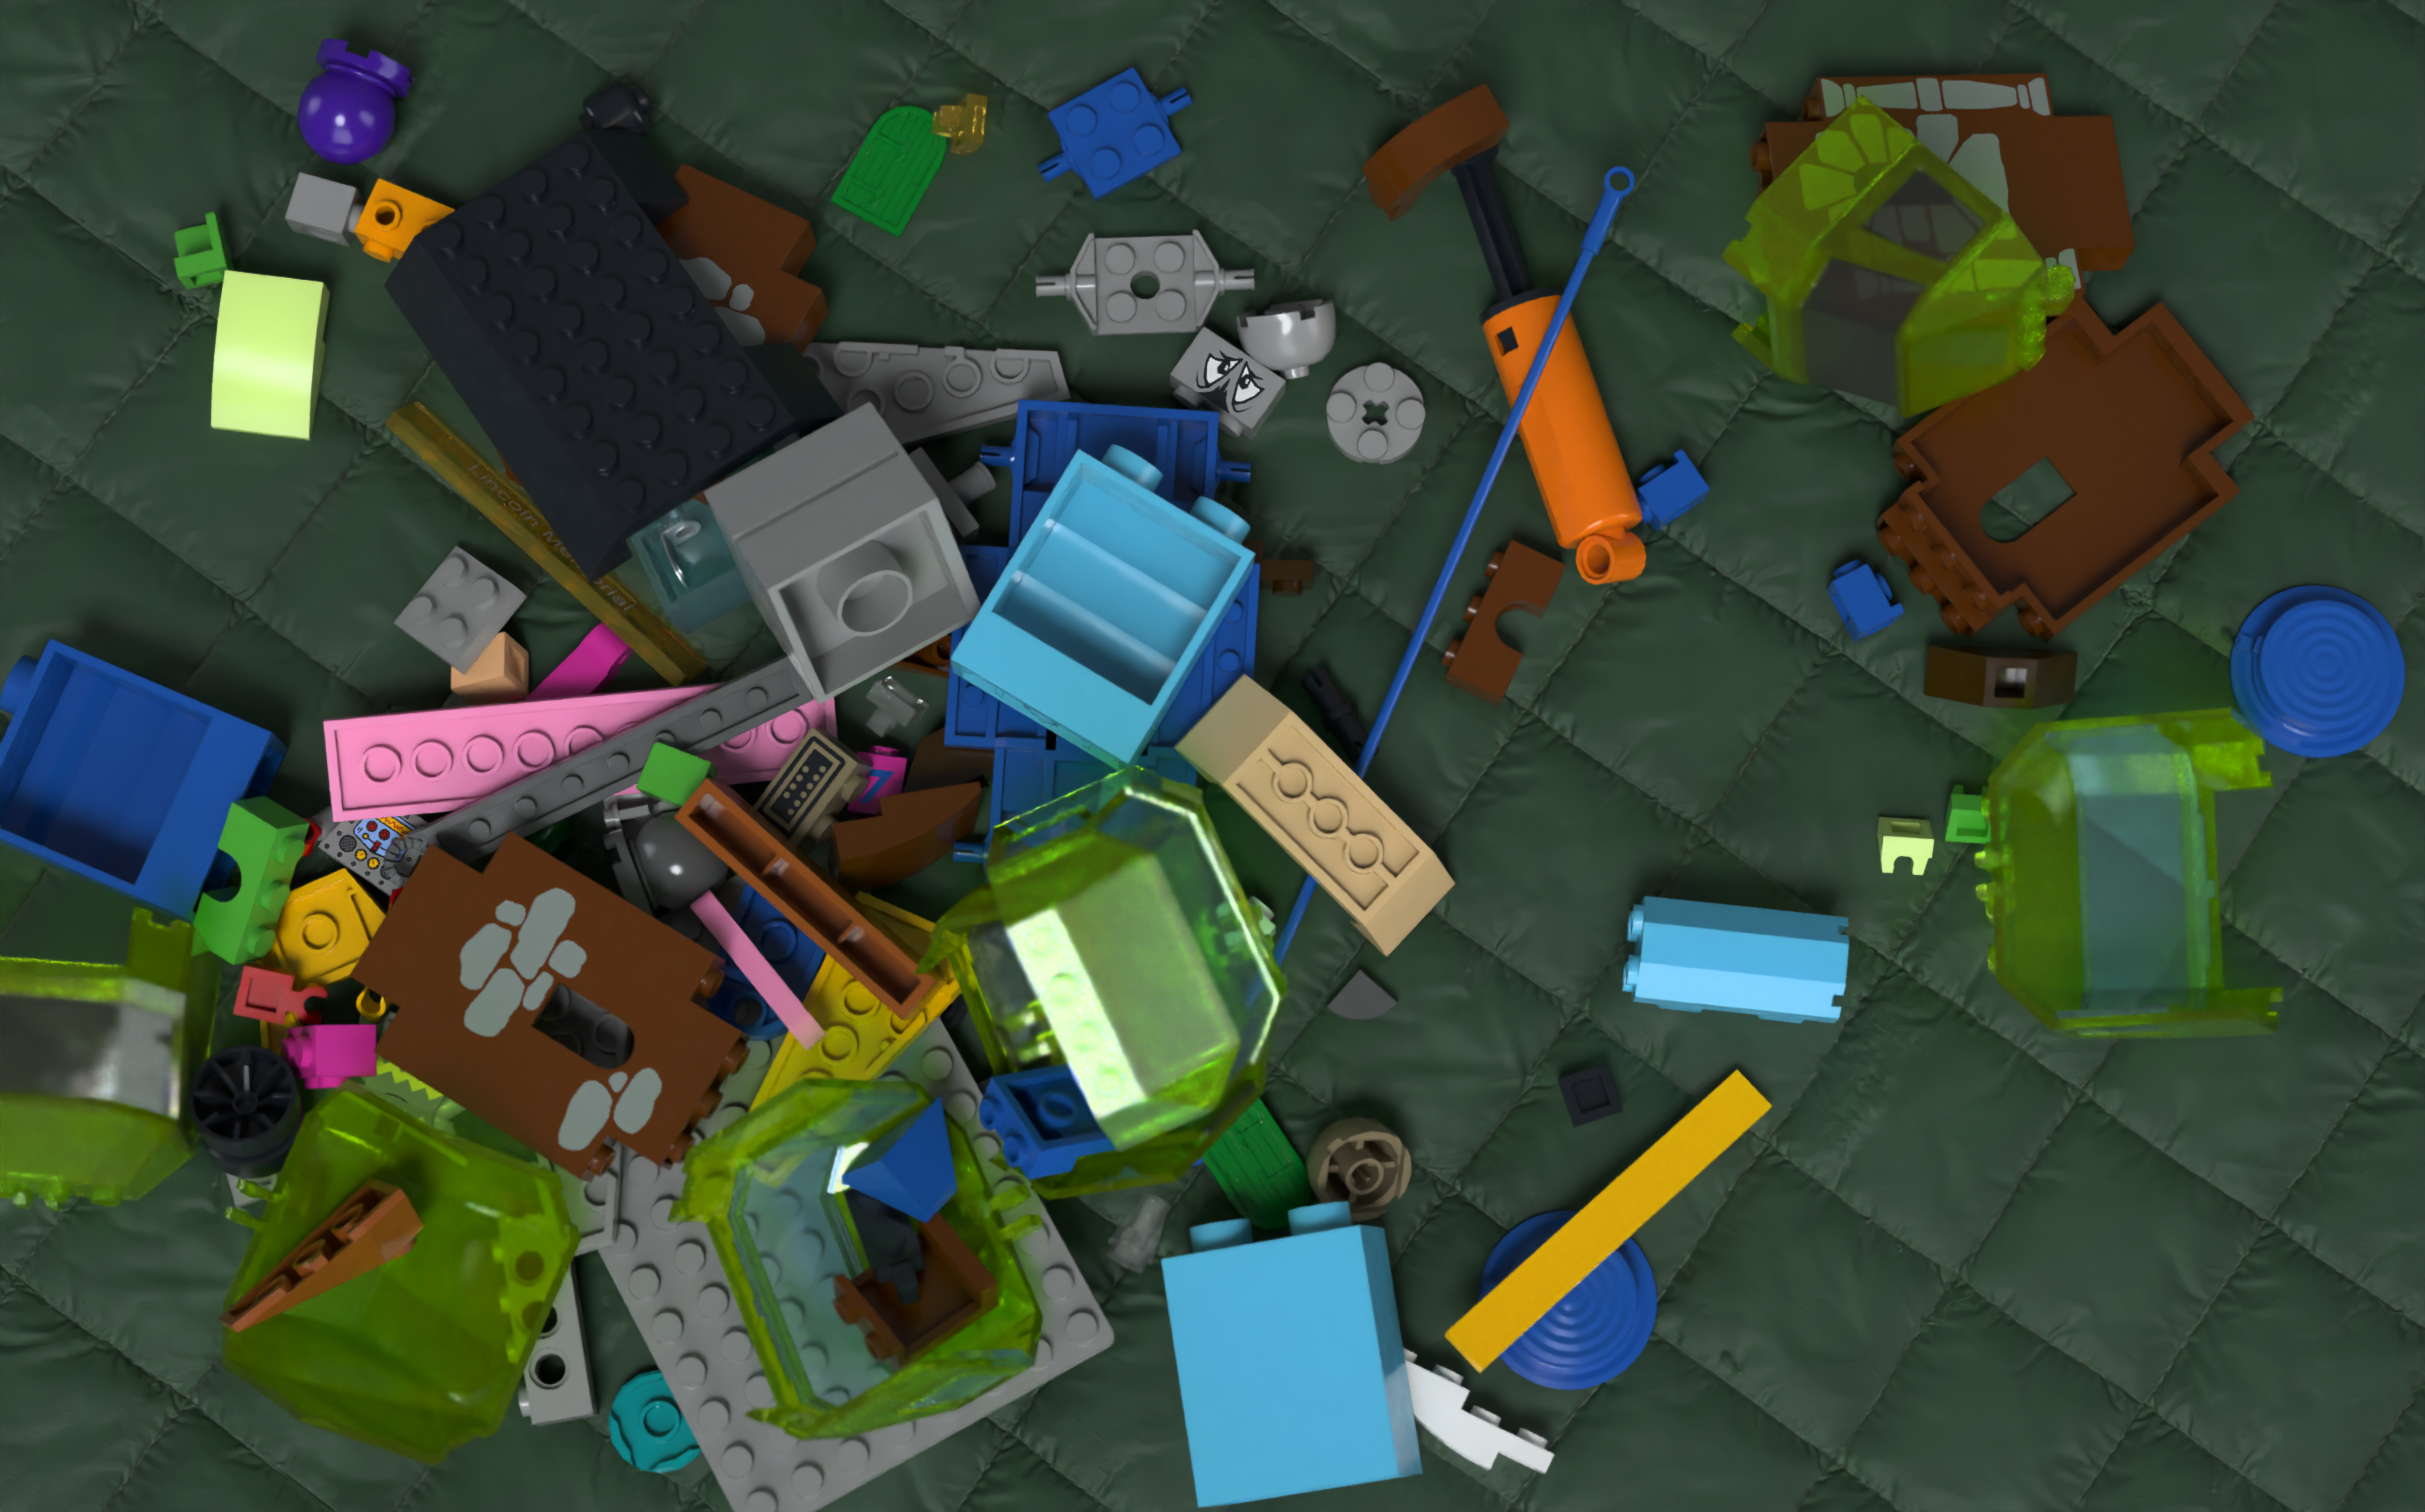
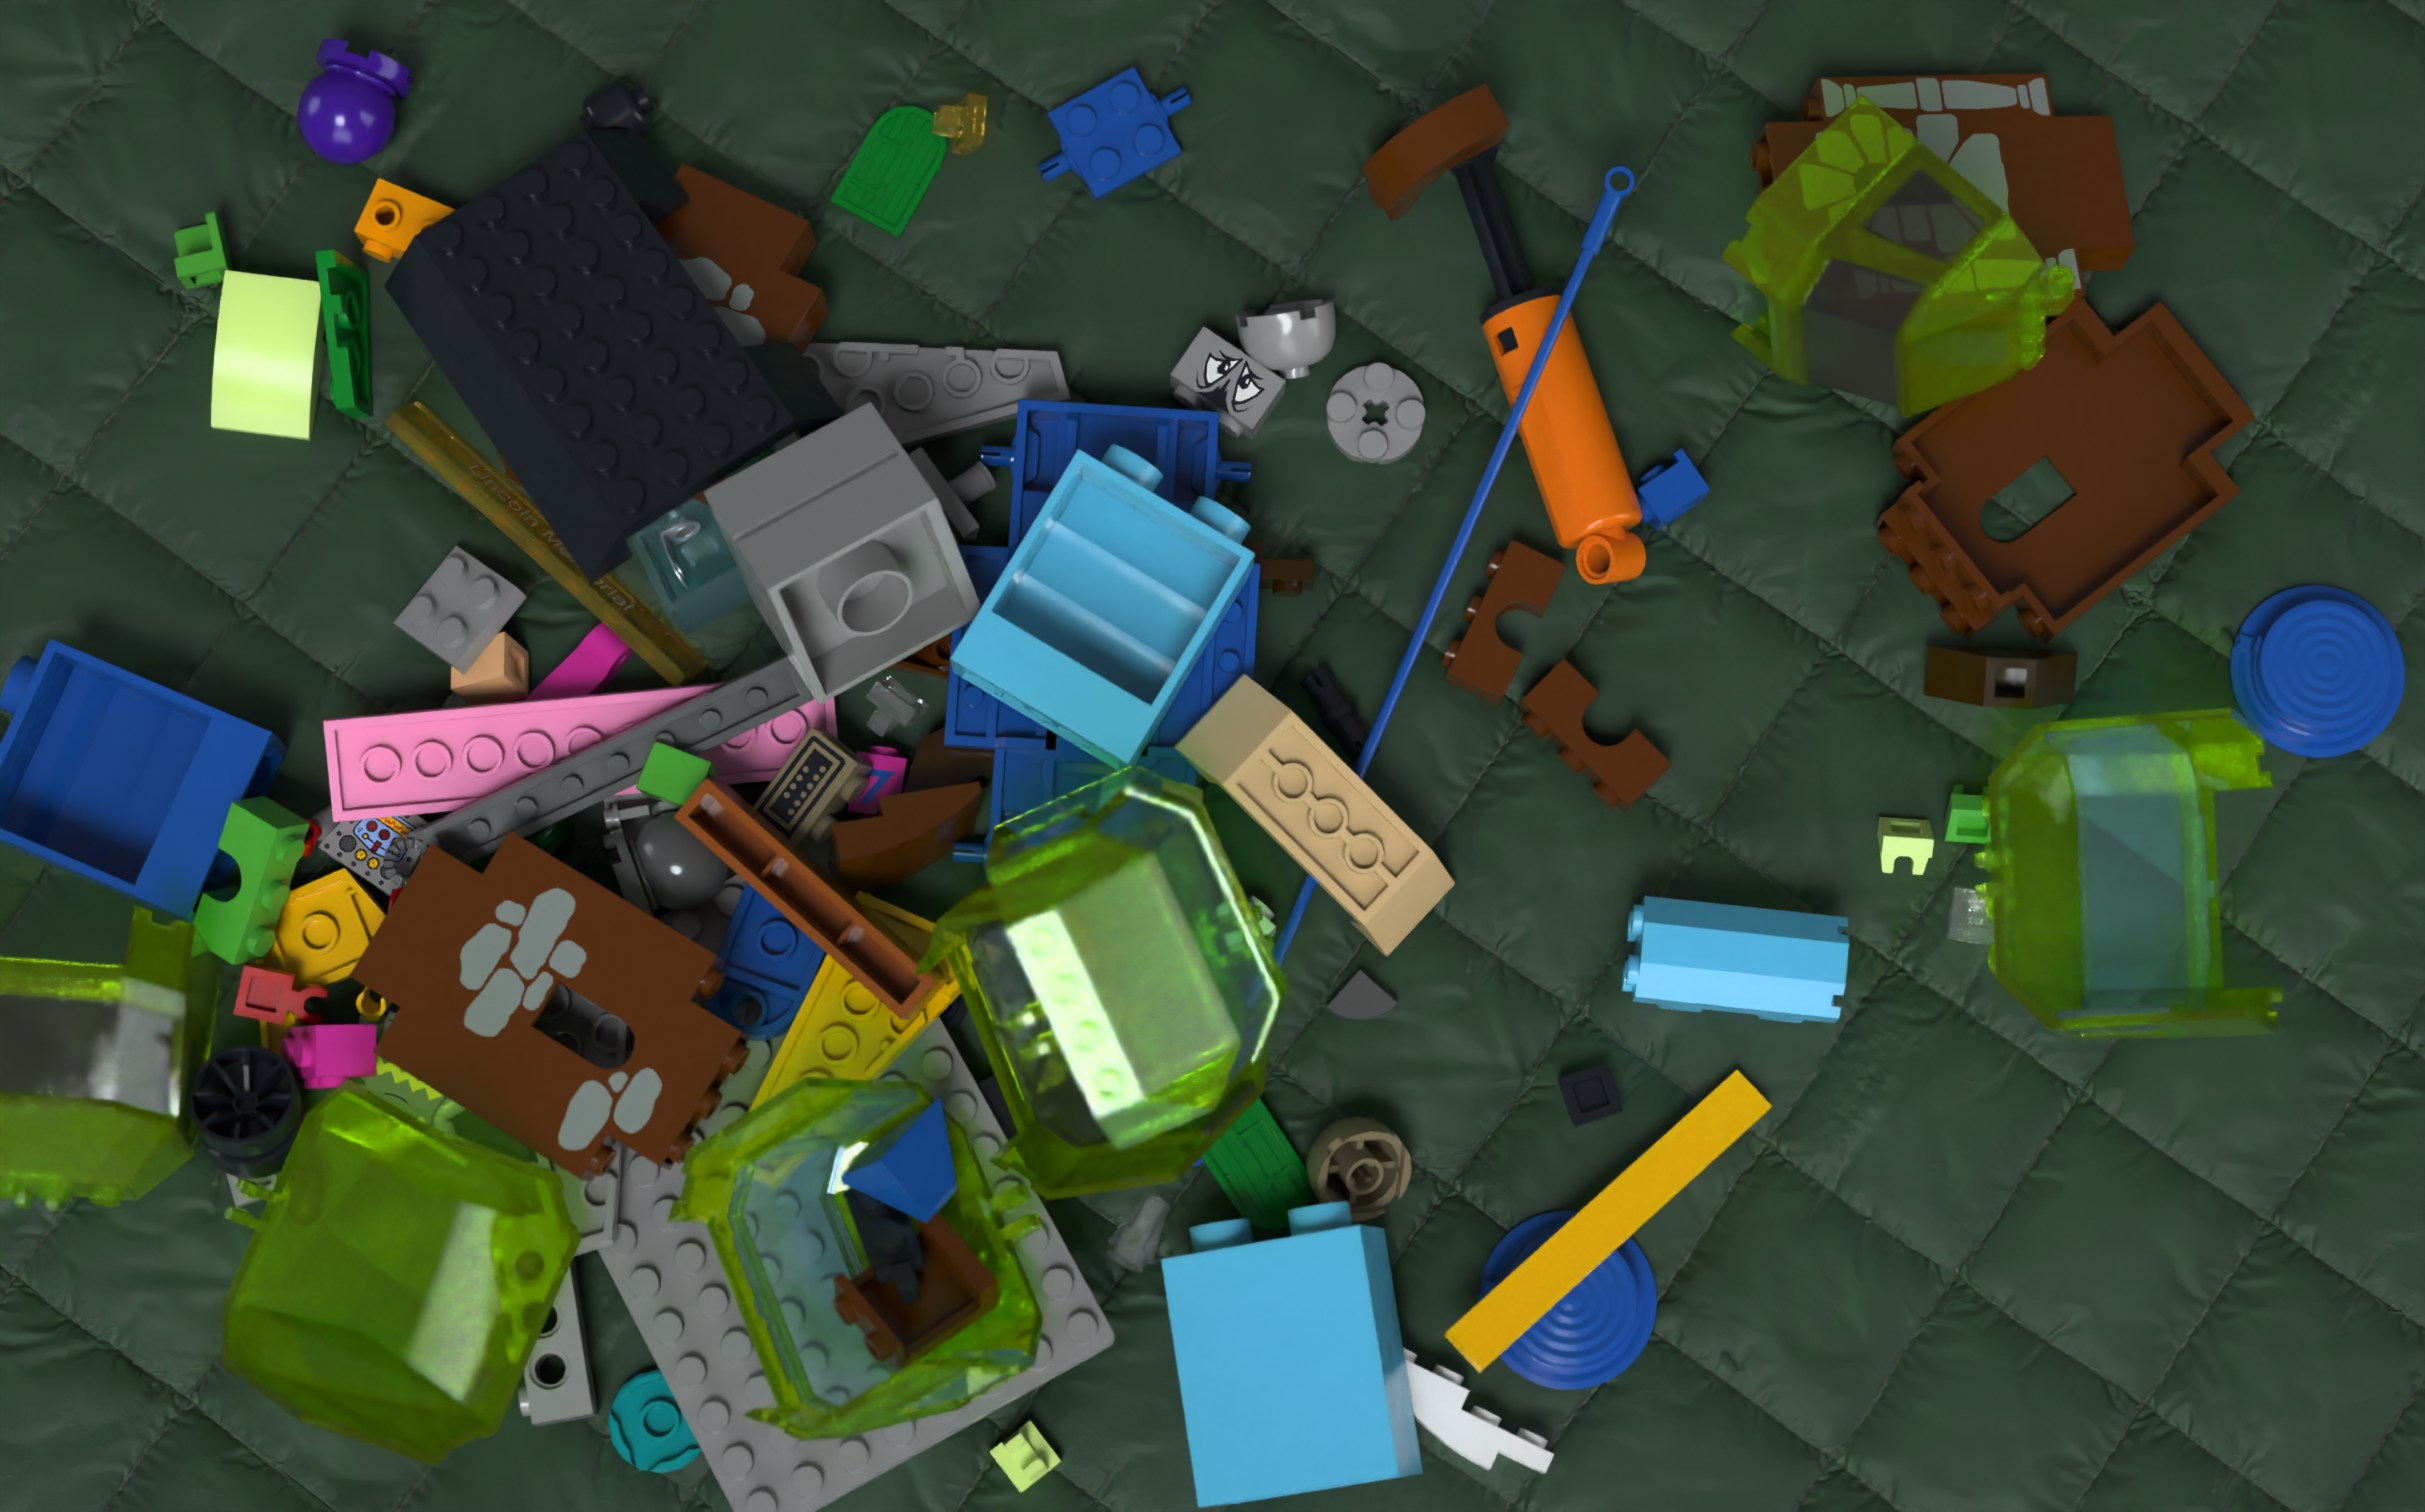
(324, 209): light grey brick -> none
(347, 327): none -> green wing
(352, 1240): dark orange wedge -> none
(758, 970): bright pink beam -> none
(1025, 1456): none -> yellowish green tile
(1042, 1120): blue plate -> none
(1180, 264): light grey plate -> none
(1620, 771): none -> reddish brown arch
(1862, 600): blue brick -> none
(1968, 918): none -> clear tile

